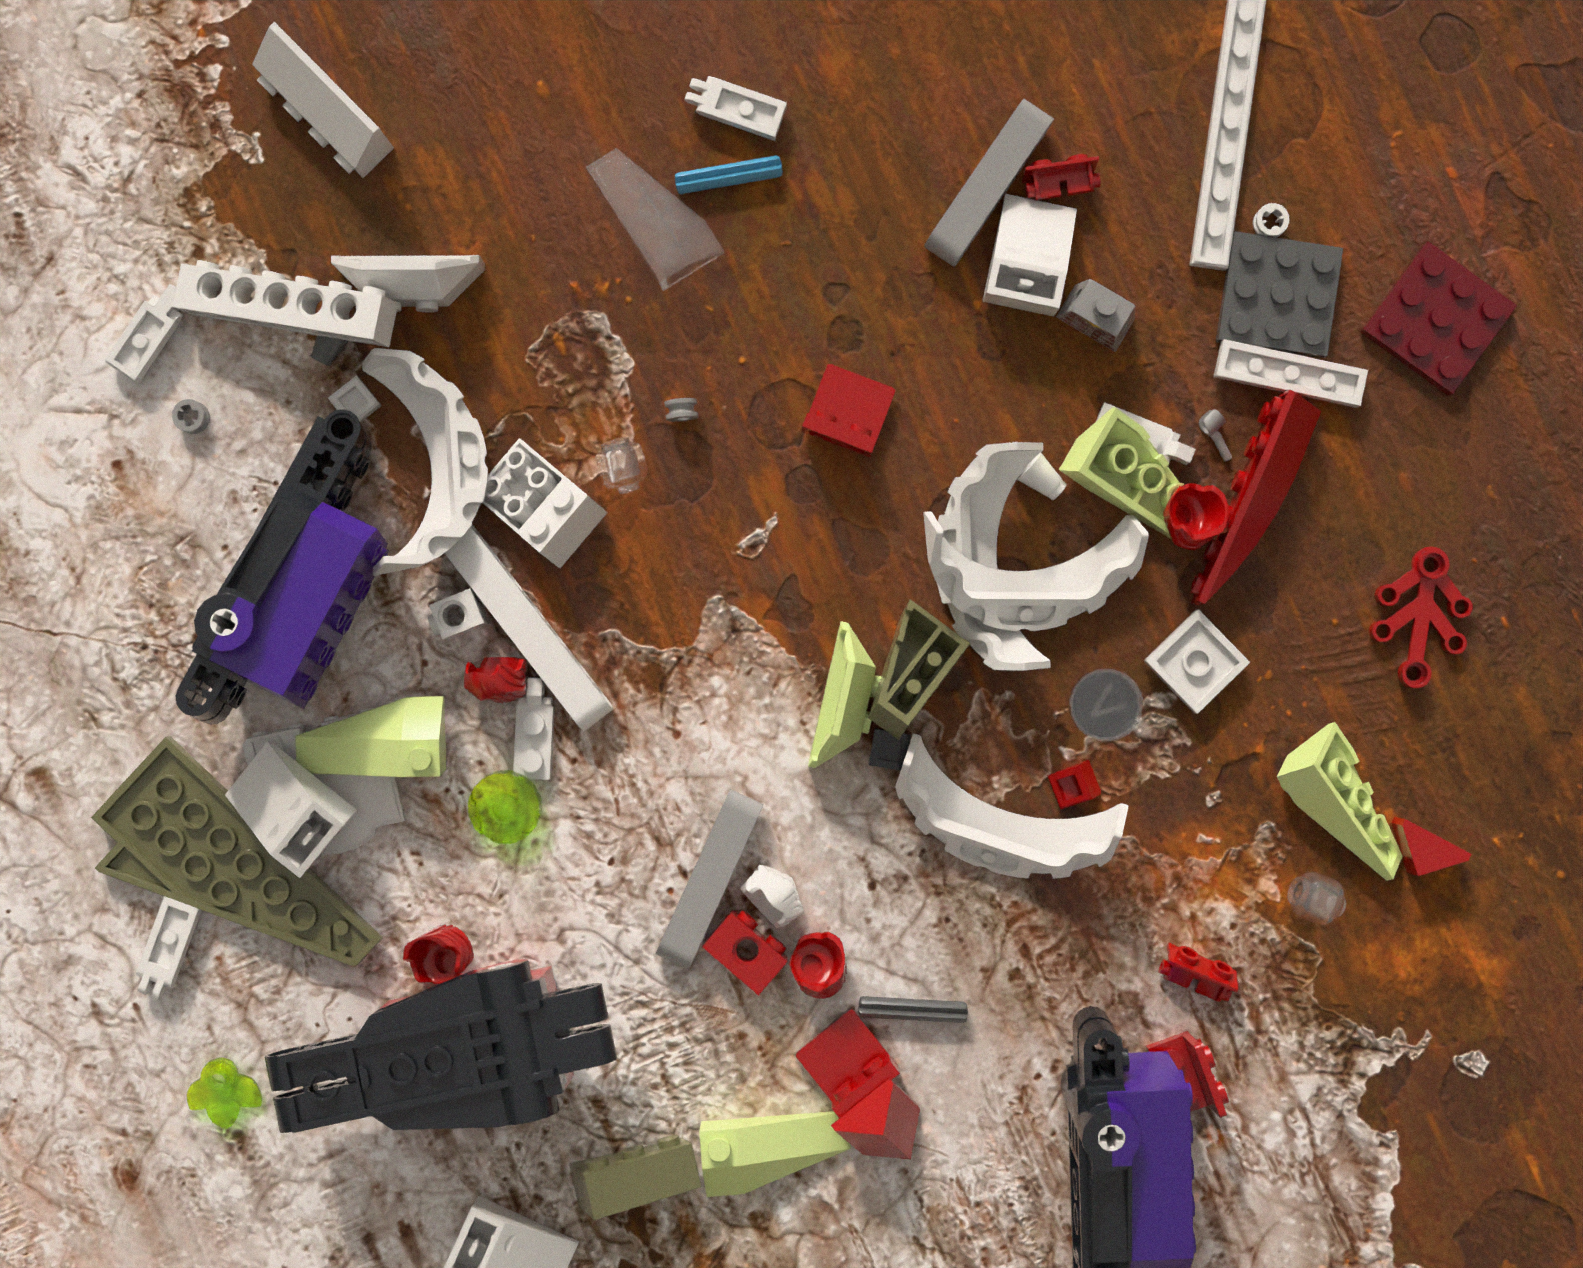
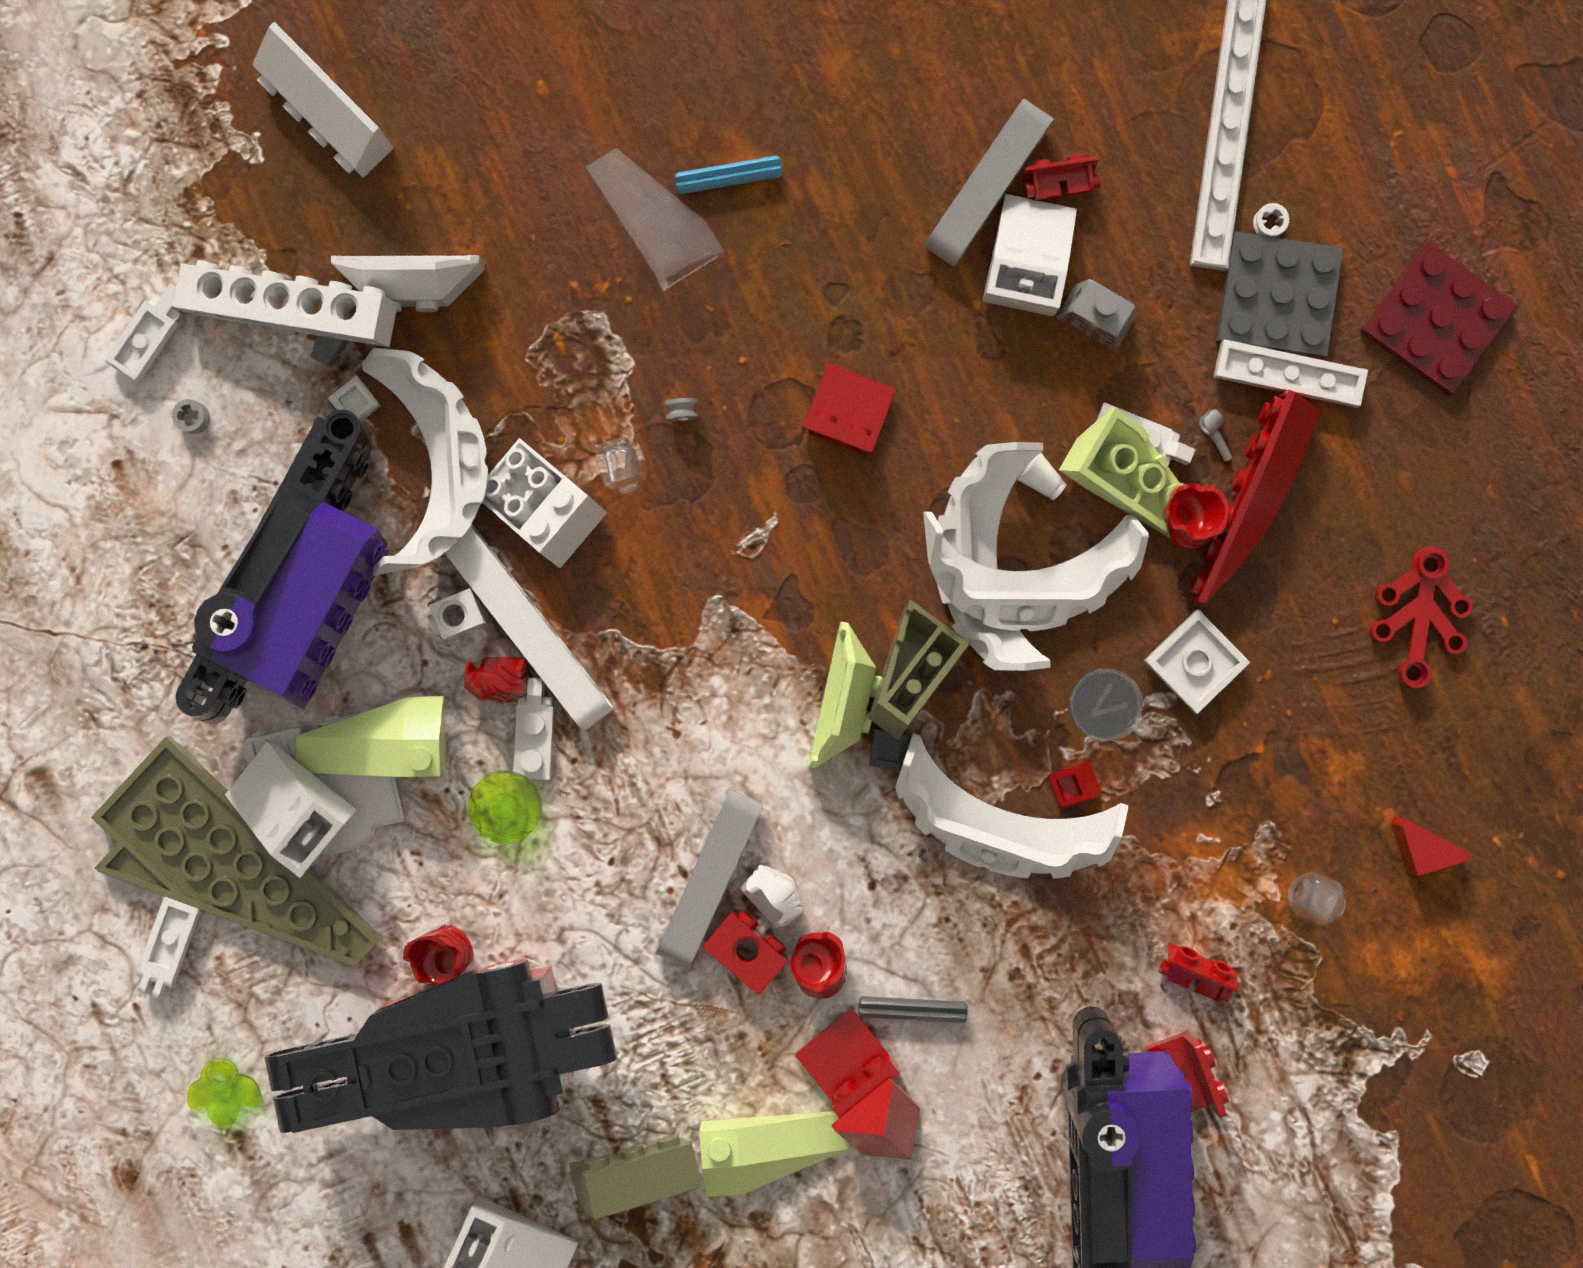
(737, 106): white hinge -> none
(1329, 790): yellowish green wedge -> none

